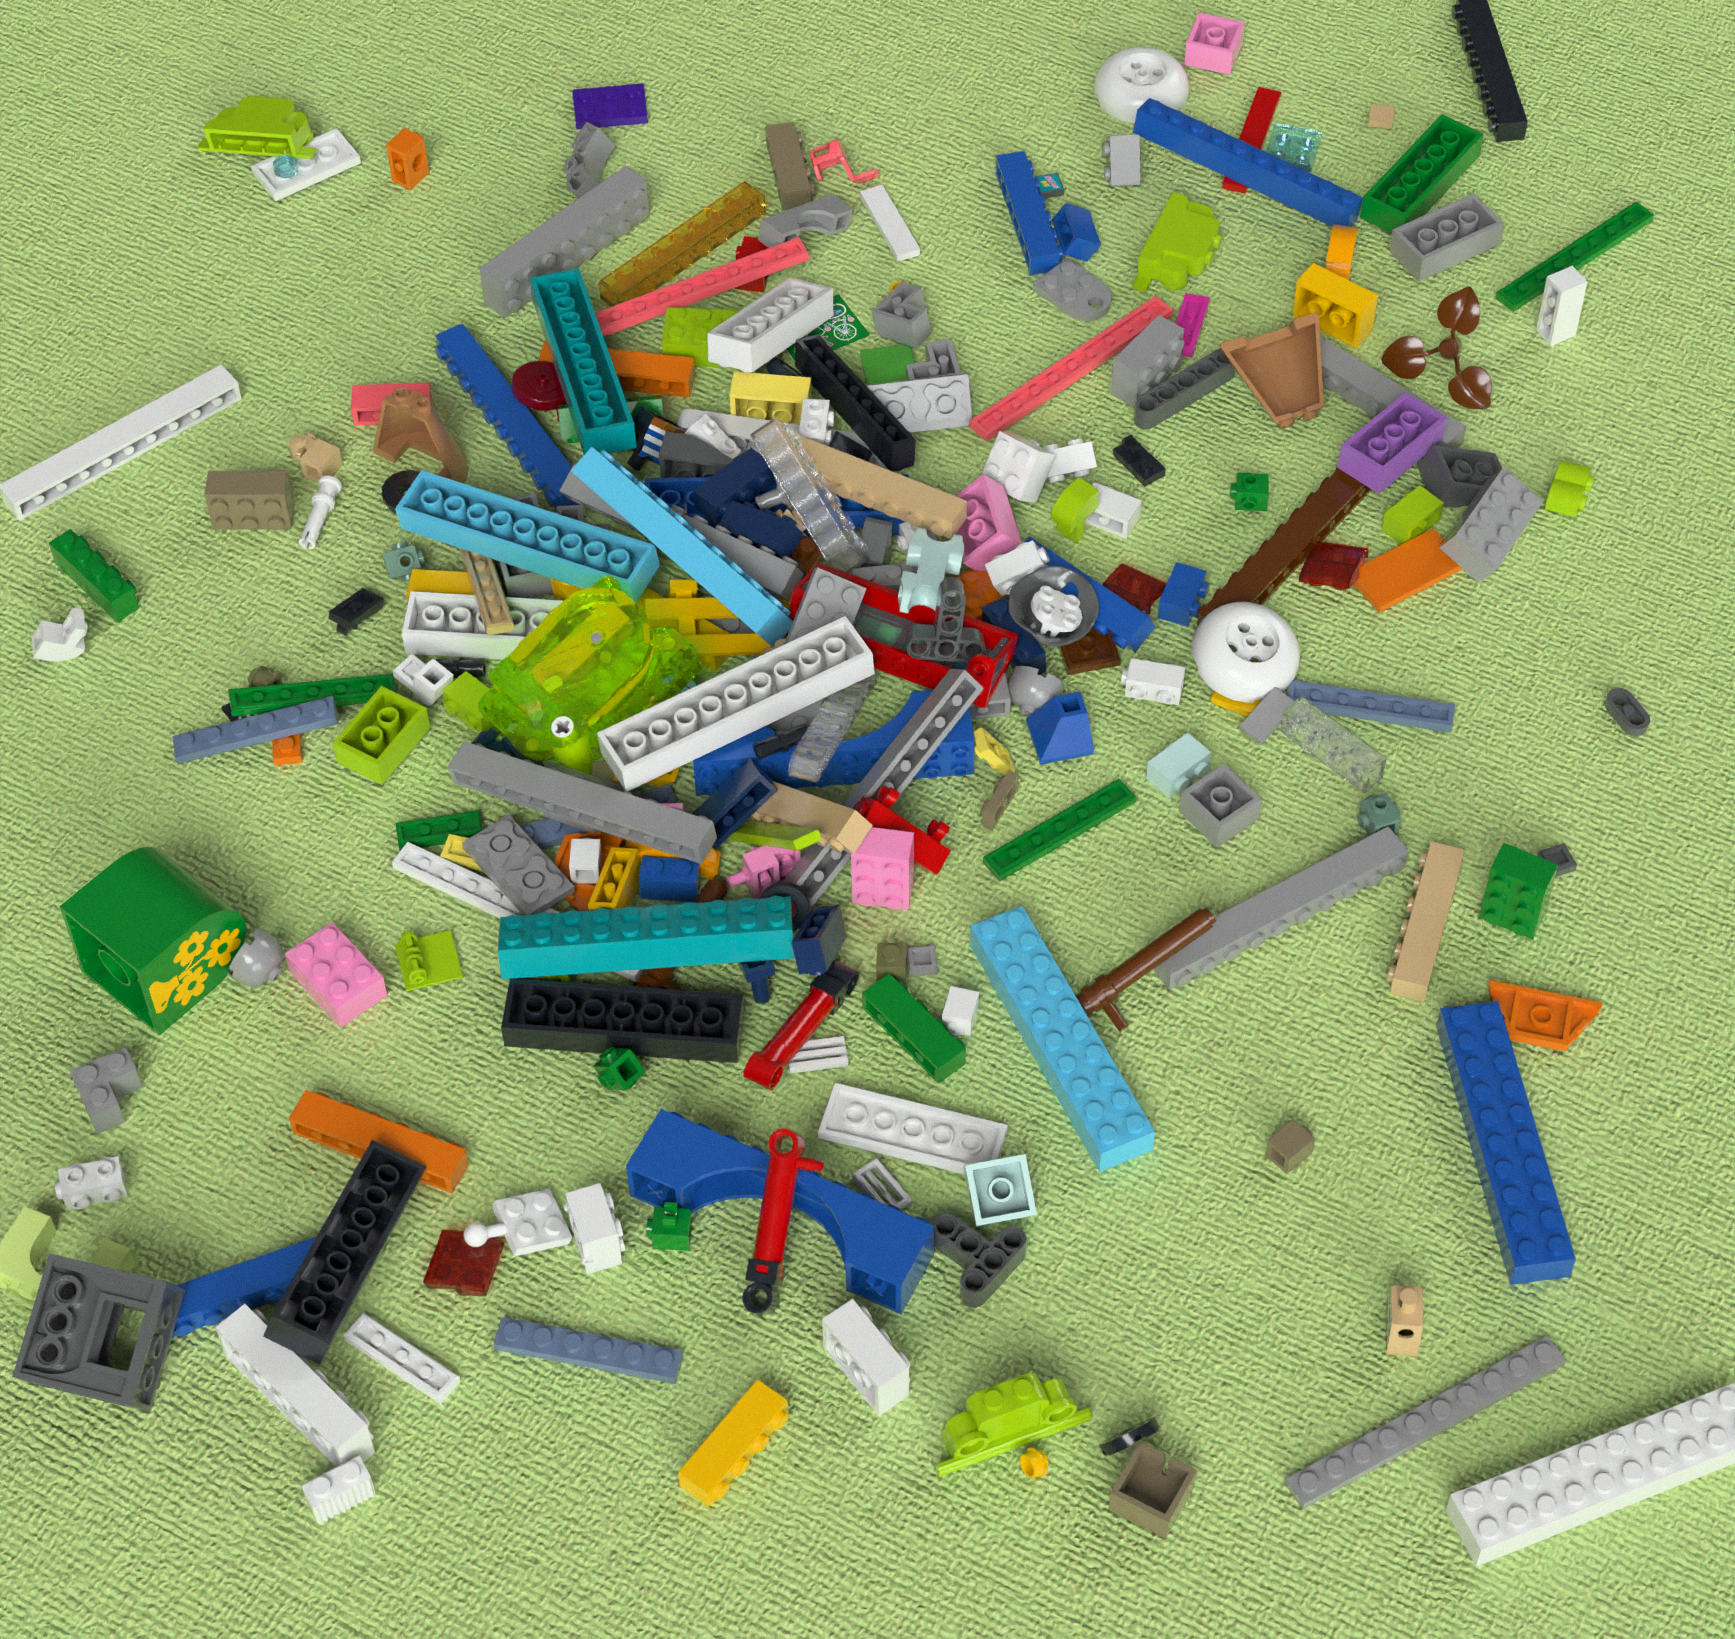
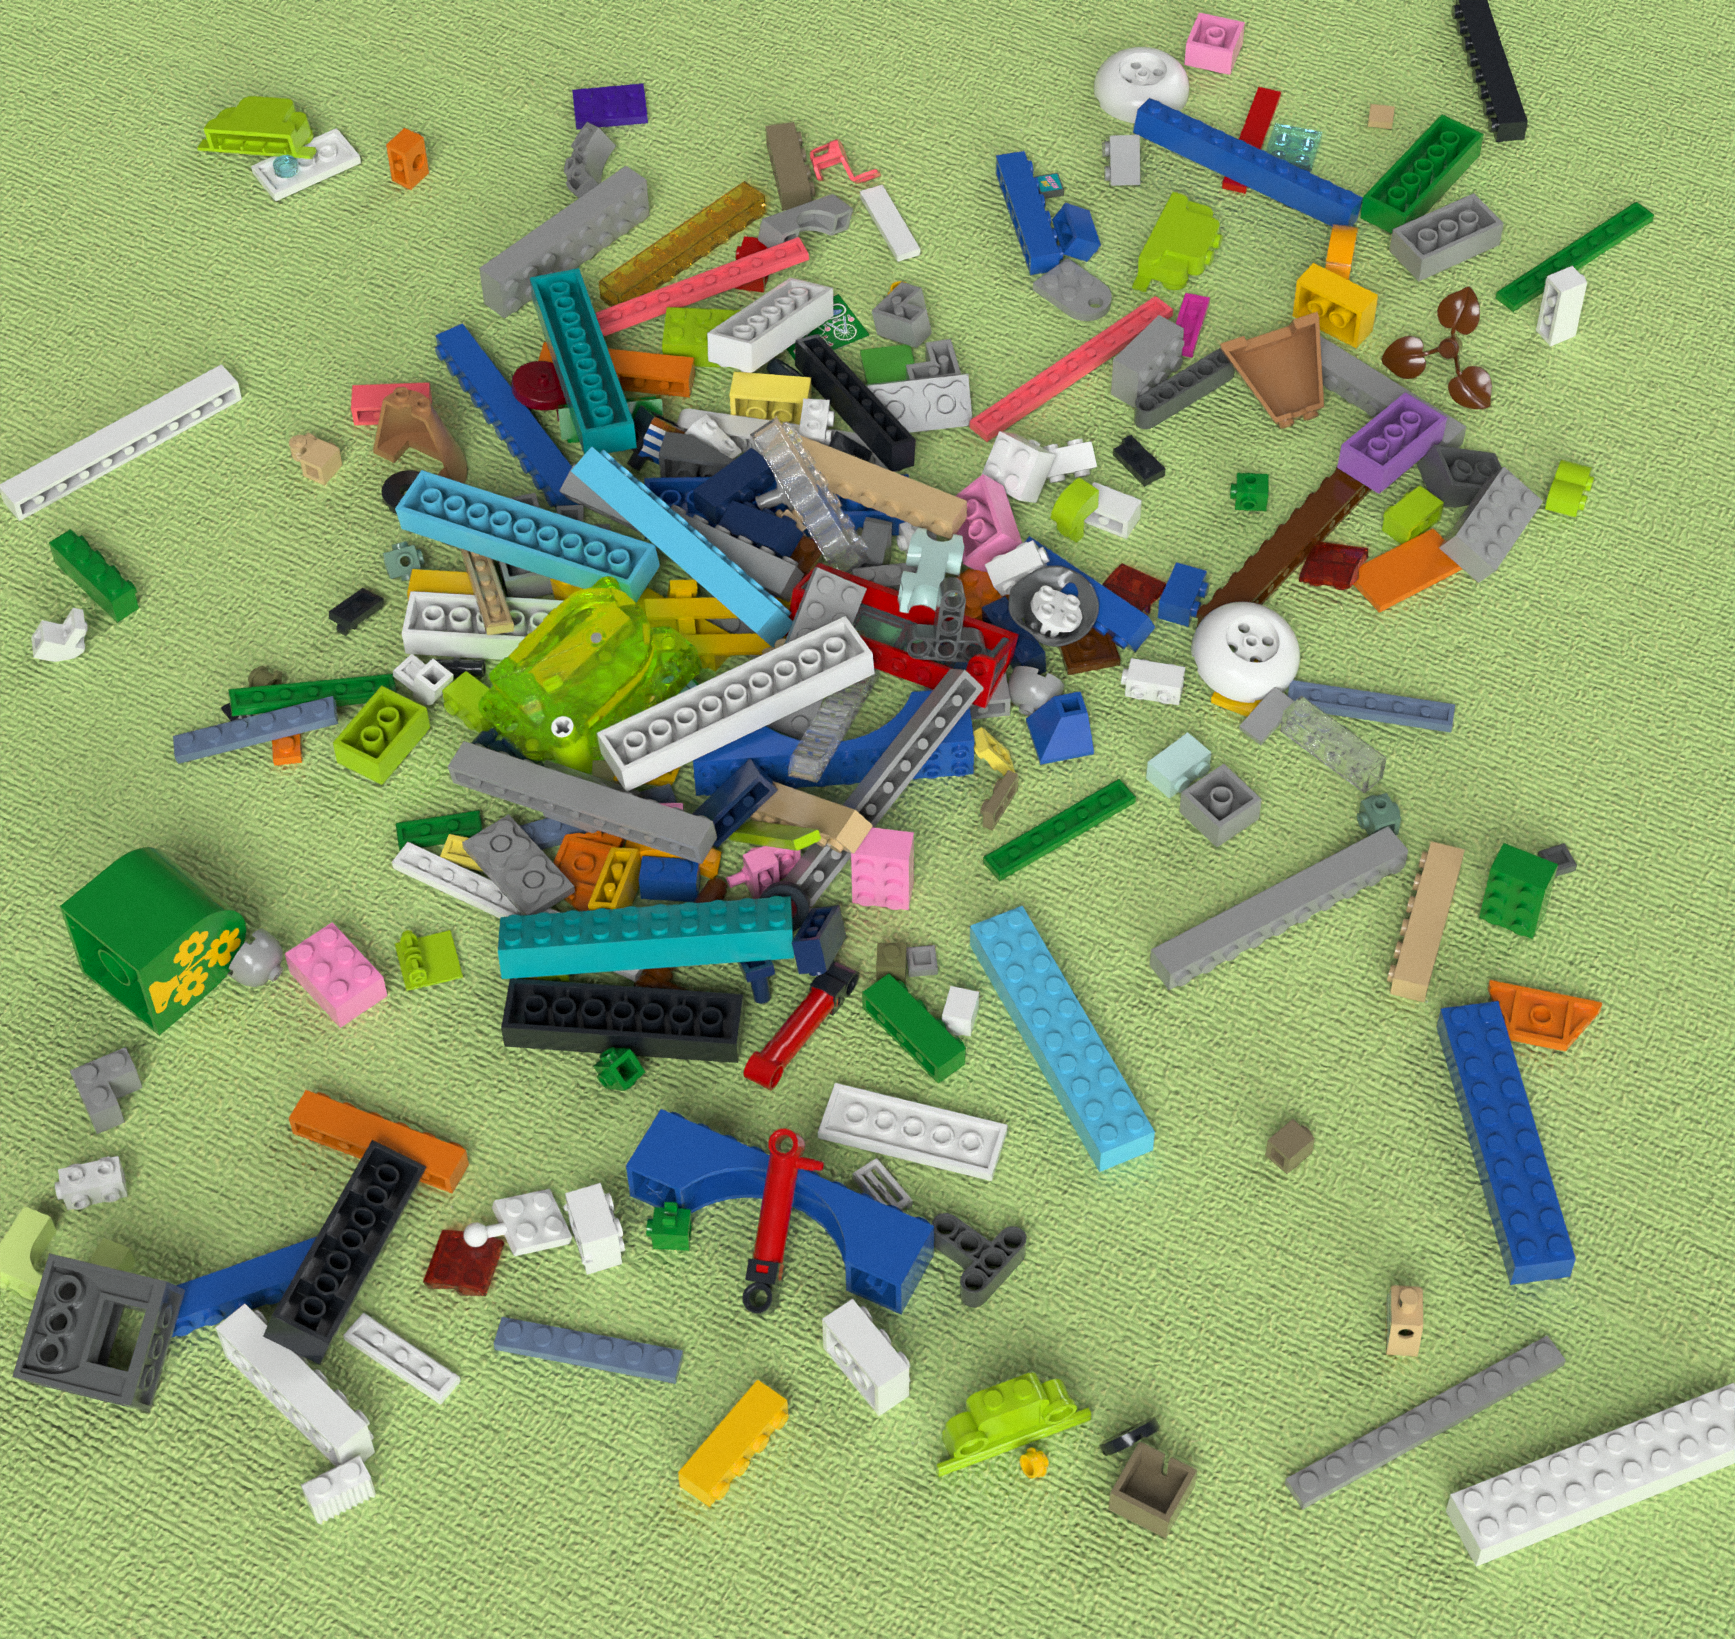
(249, 500): dark tan brick -> none
(322, 502): white pin -> none
(585, 860): white brick -> none
(779, 742): black pin -> none
(816, 1051): white tile -> none
(928, 851): red brick -> none
(1000, 1190): light aqua brick -> none
(1108, 986): reddish brown cylinder -> none
(1629, 713): dark grey plate -> none

